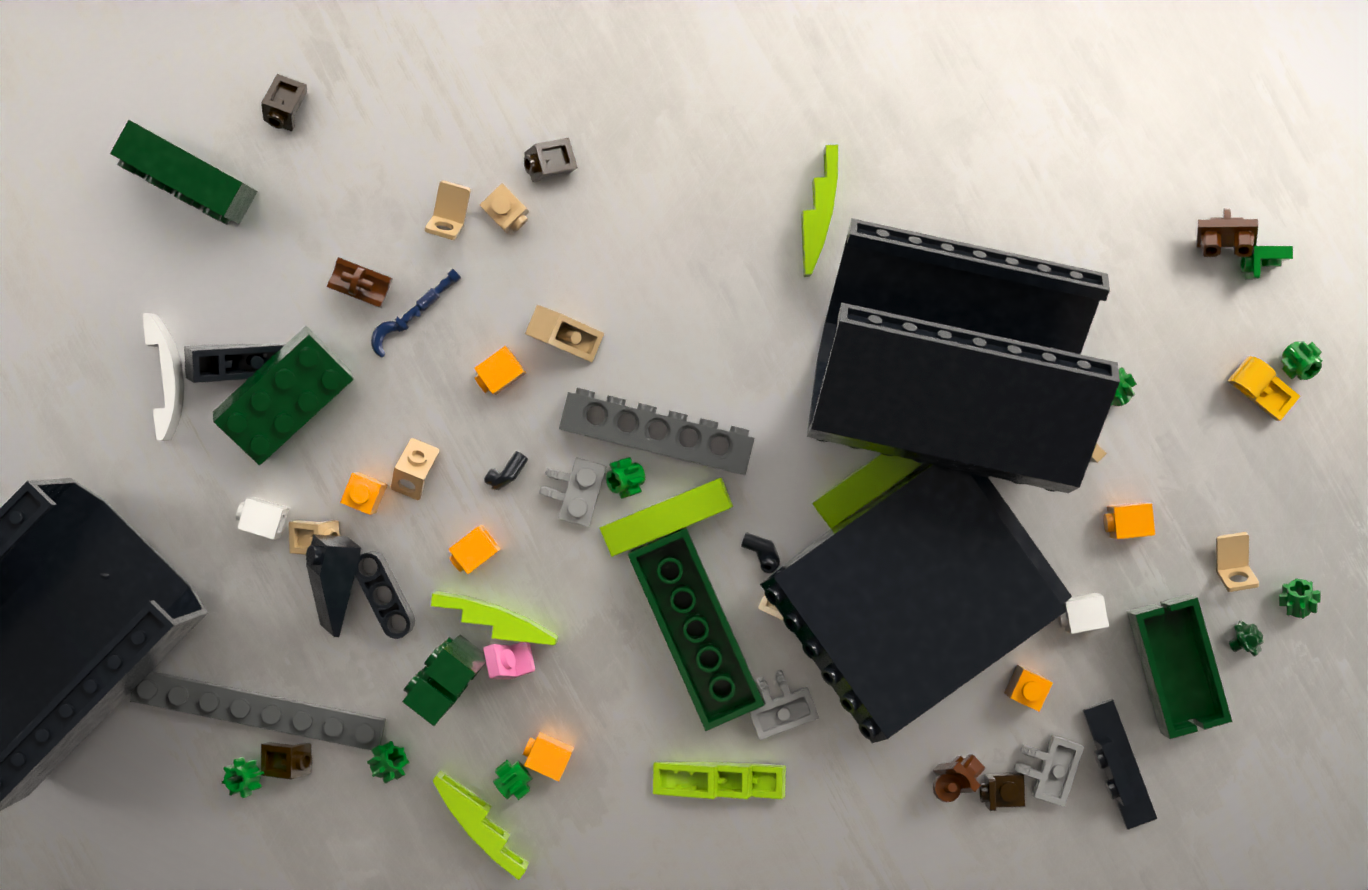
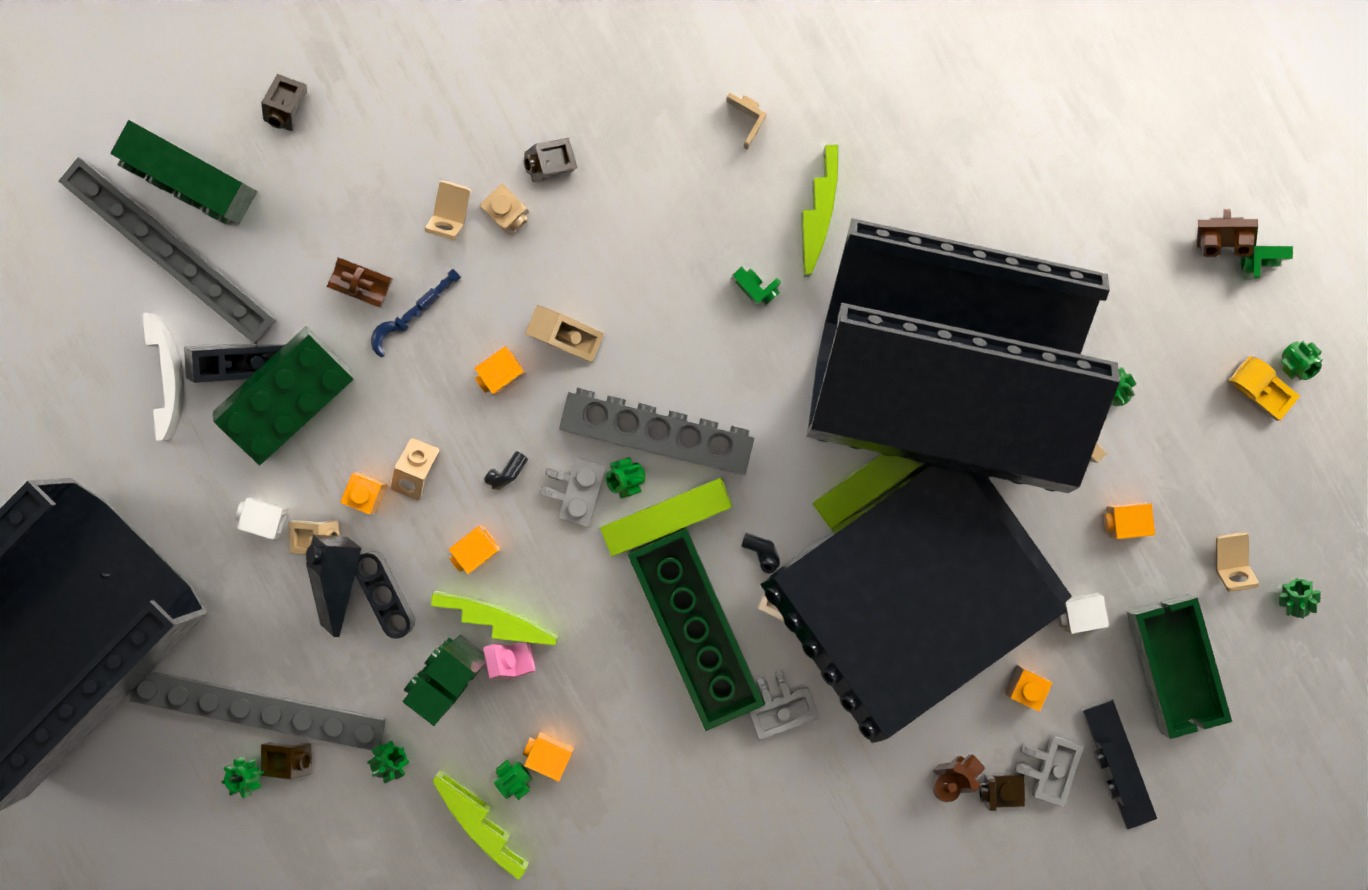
(167, 250): none -> dark grey plate
(719, 780): lime slope -> none
(749, 107): none -> tan bracket
(750, 284): none -> green bracket
(1247, 638): dark green plant -> none

